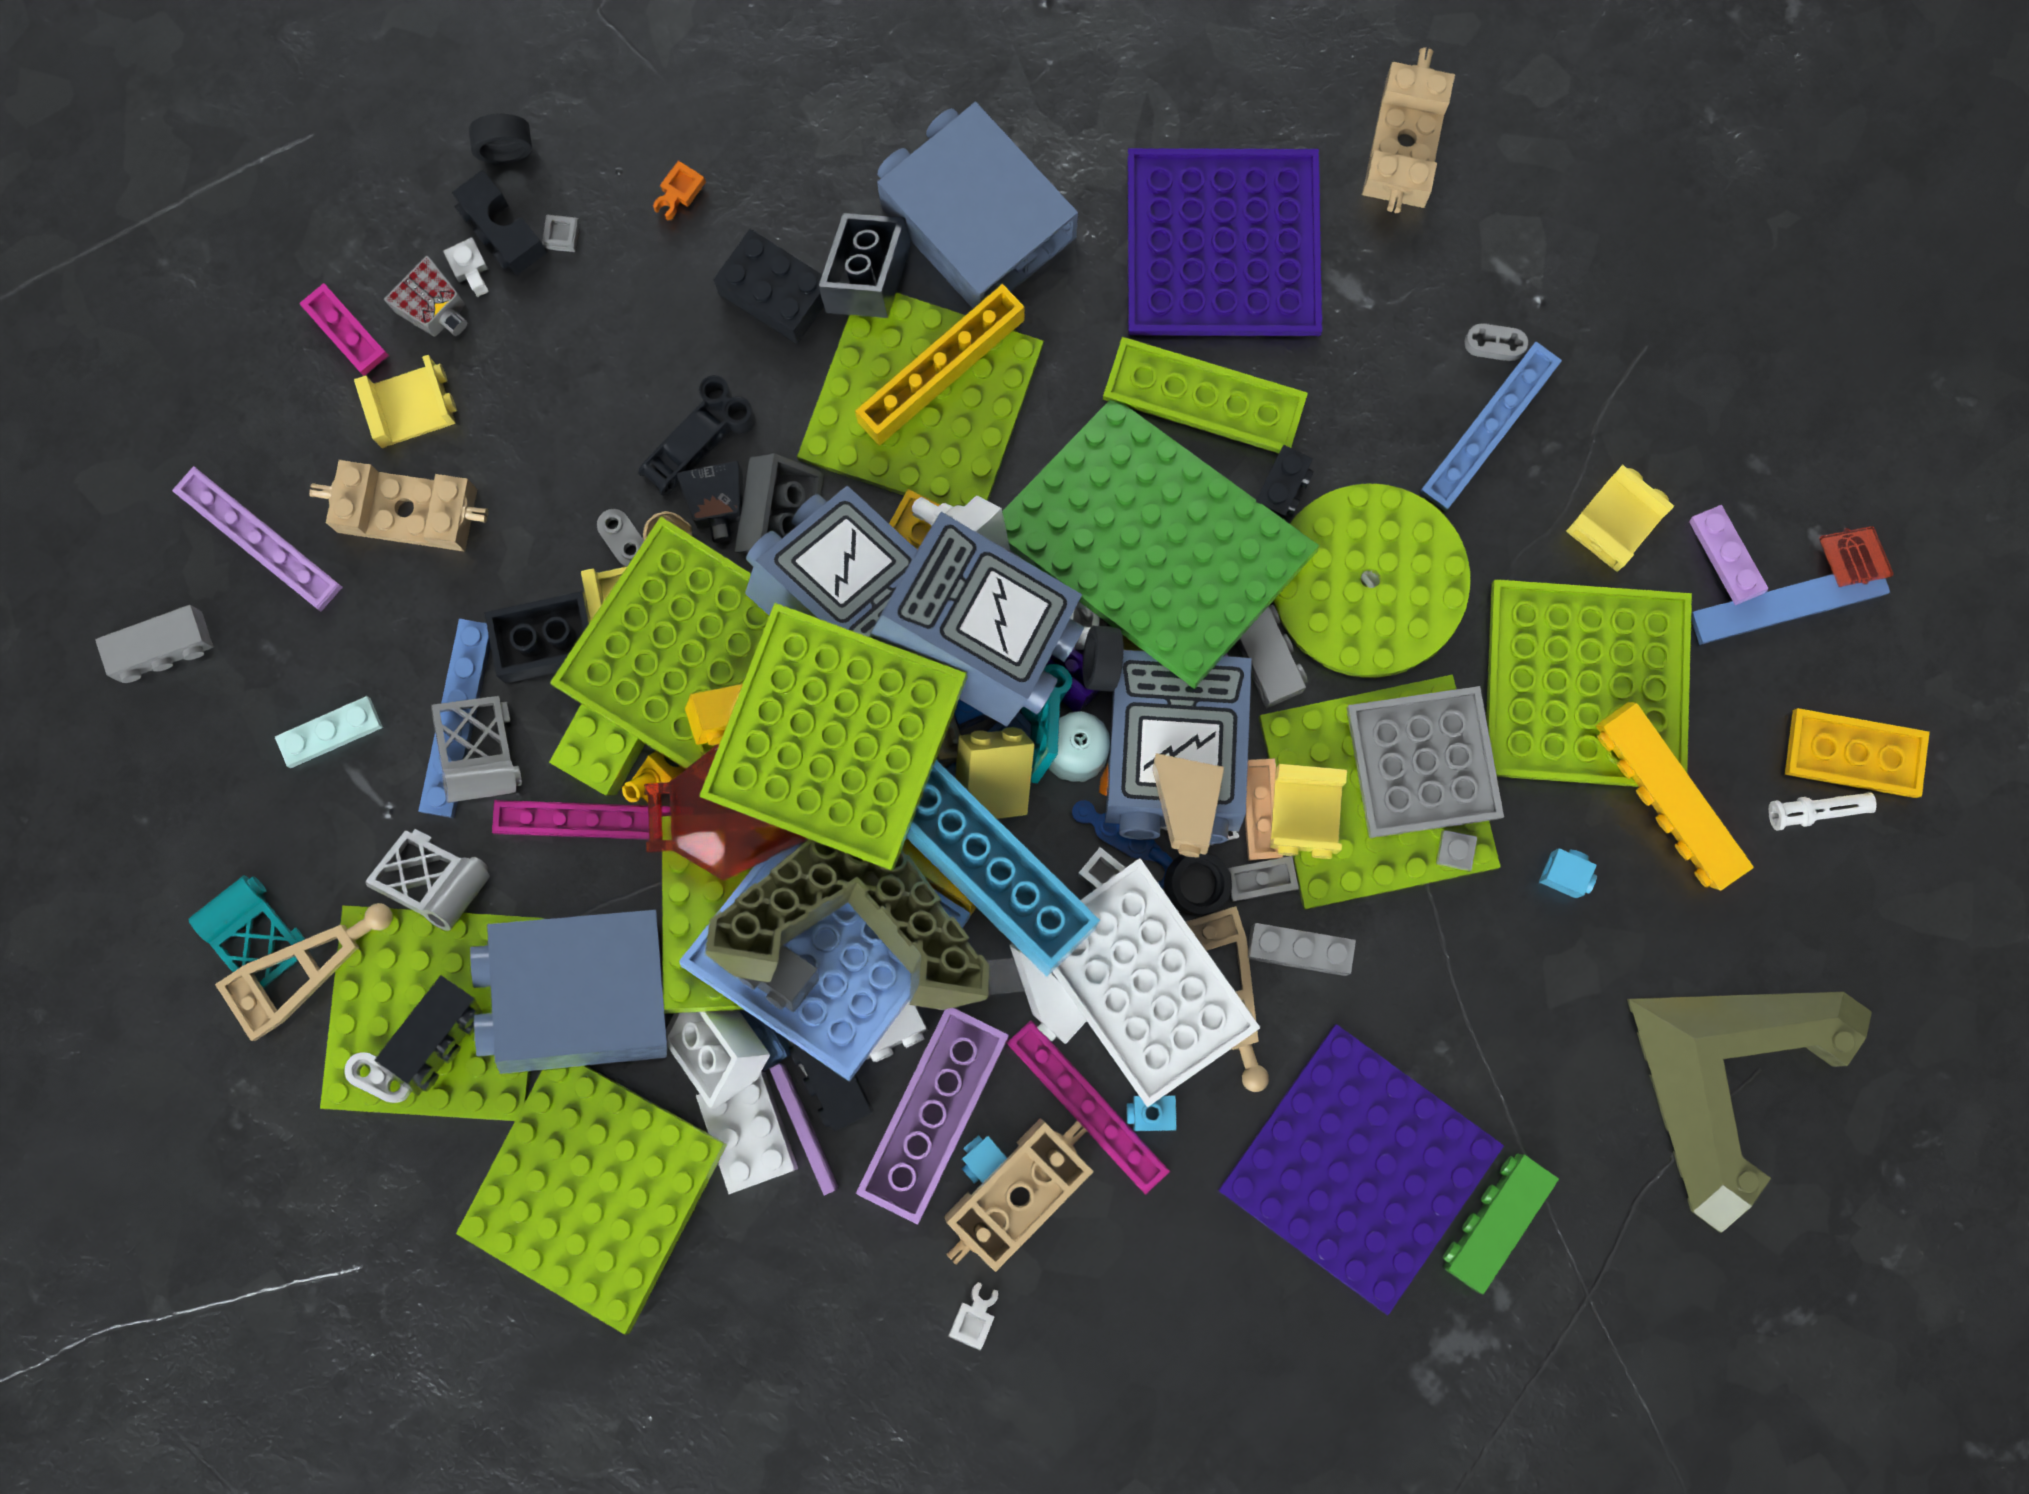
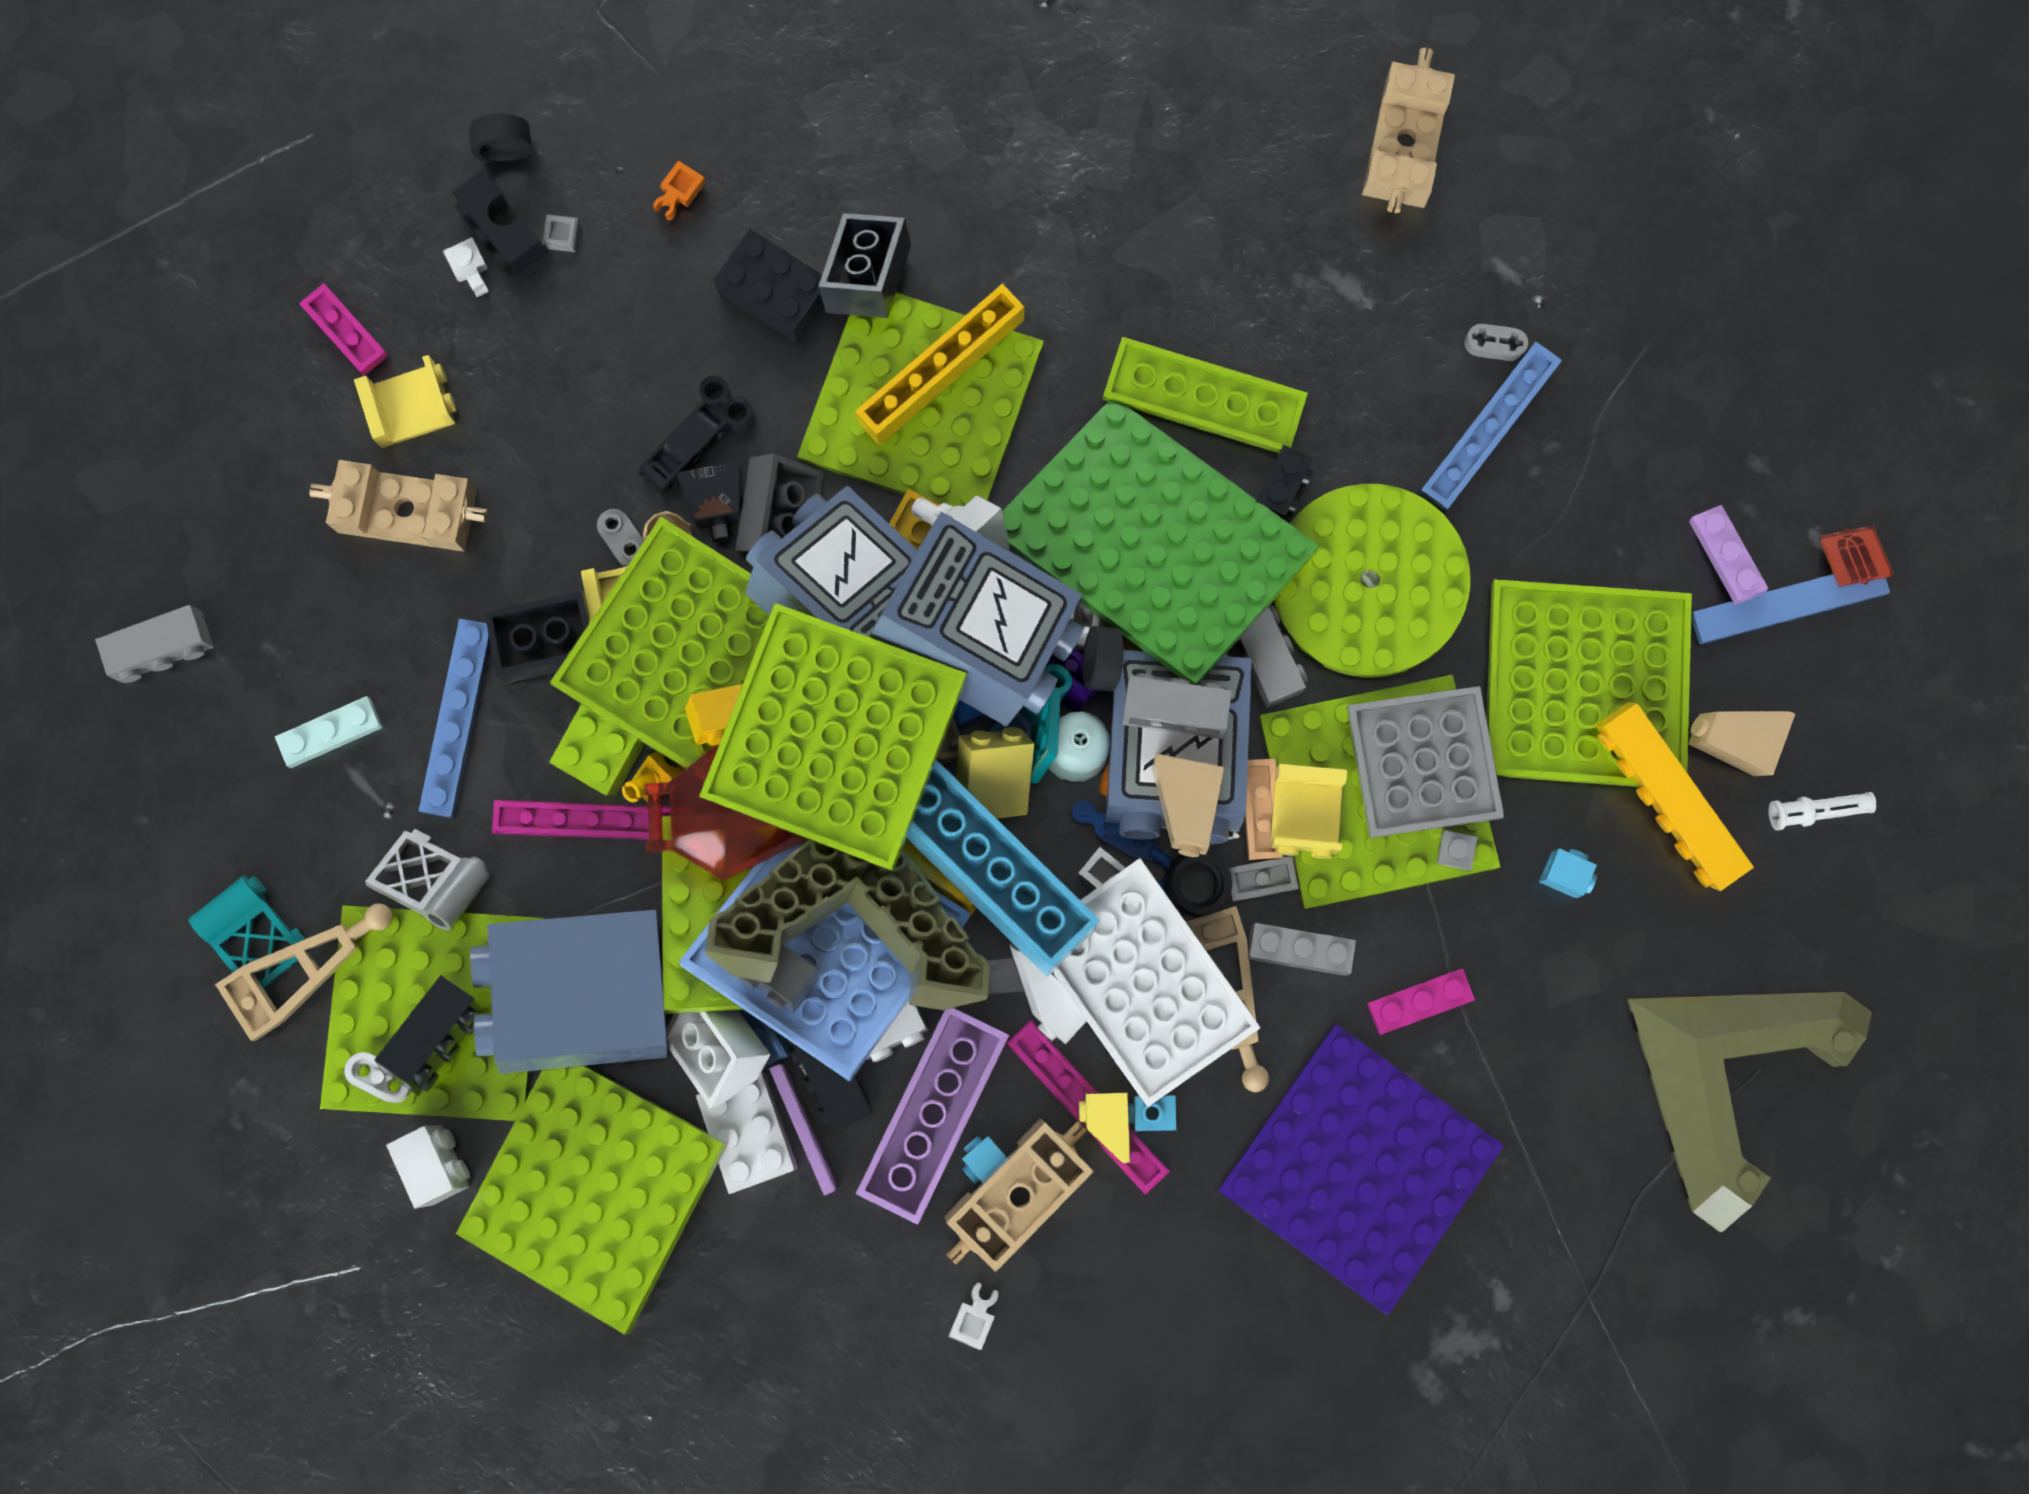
(257, 539): lavender tile -> none
(428, 300): torso -> none
(429, 1165): none -> white brick
(482, 775): light grey piece -> none
(976, 204): sand blue brick -> none
(1108, 1121): none -> light yellow slope
(1177, 706): none -> light grey brick
(1224, 242): dark purple plate -> none
(1420, 1001): none -> dark pink plate
(1499, 1223): bright green brick -> none
(1620, 517): light yellow panel -> none
(1743, 738): none -> tan slope
(1857, 753): yellow plate -> none

